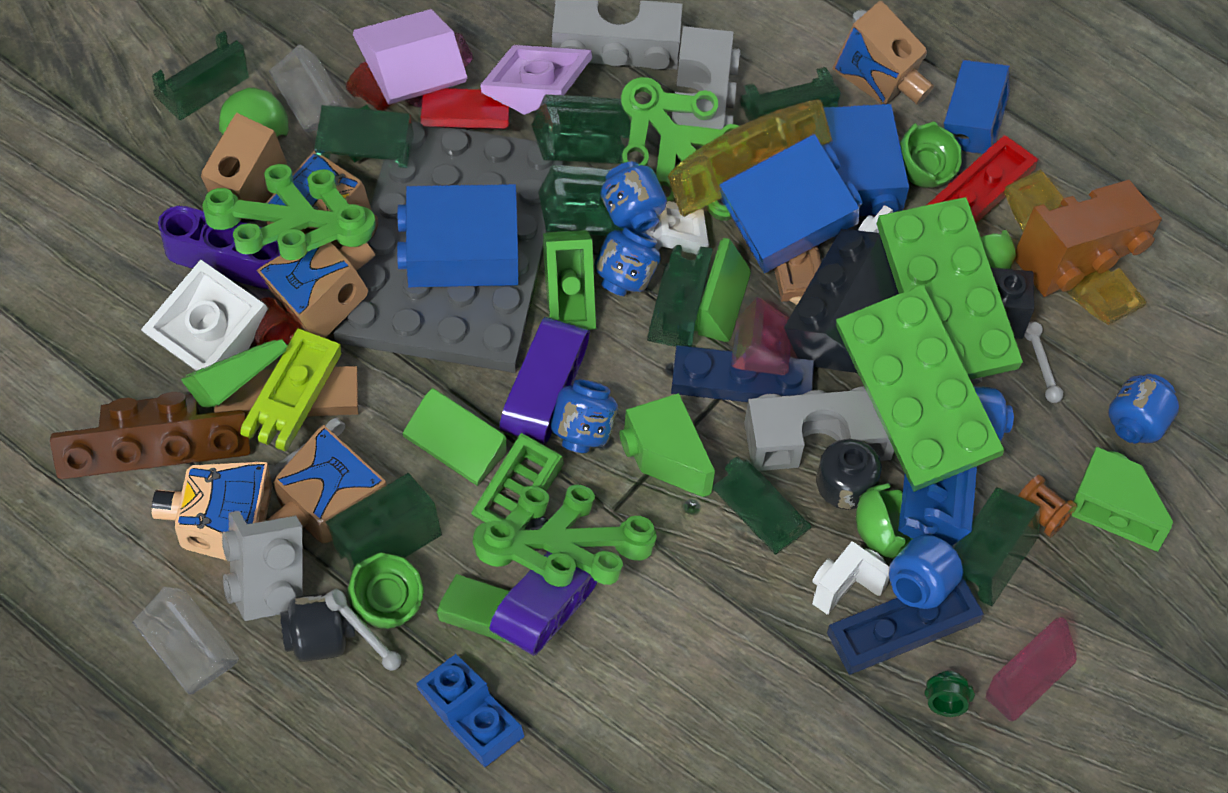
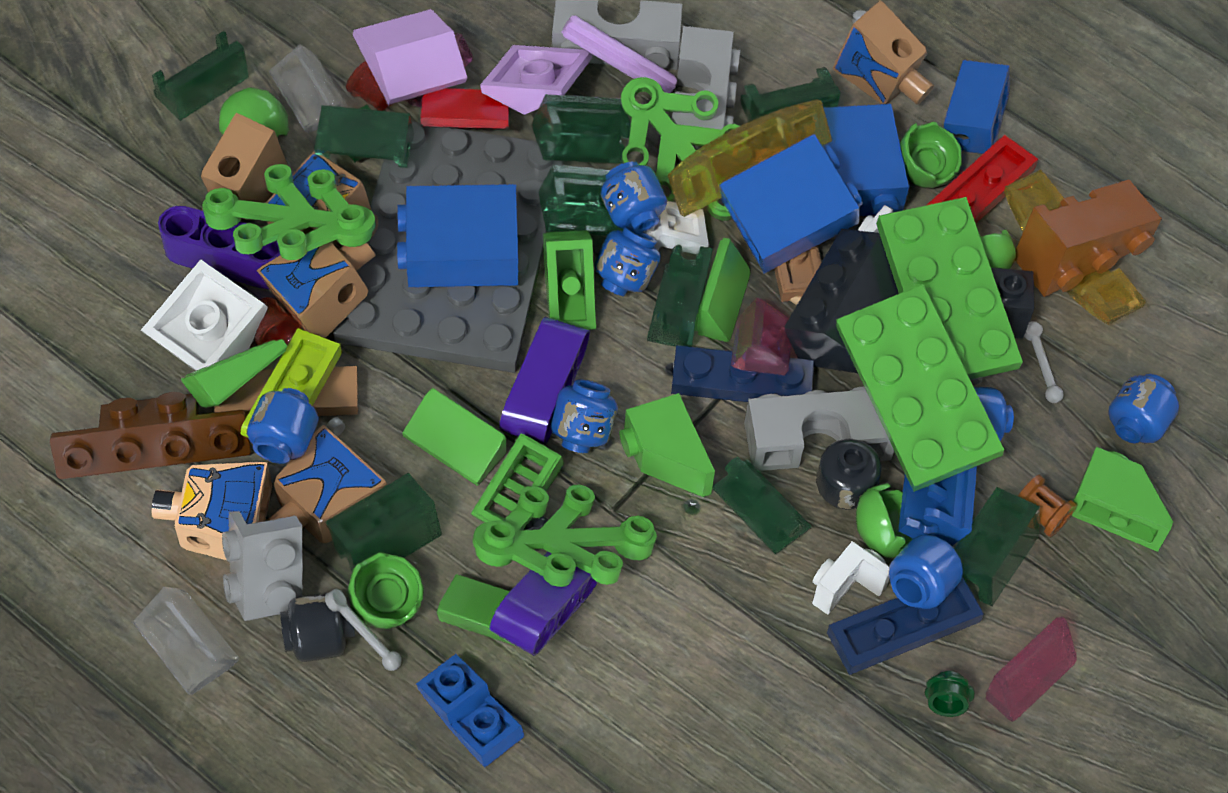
(282, 425): none -> blue head
(616, 53): none -> lavender axle

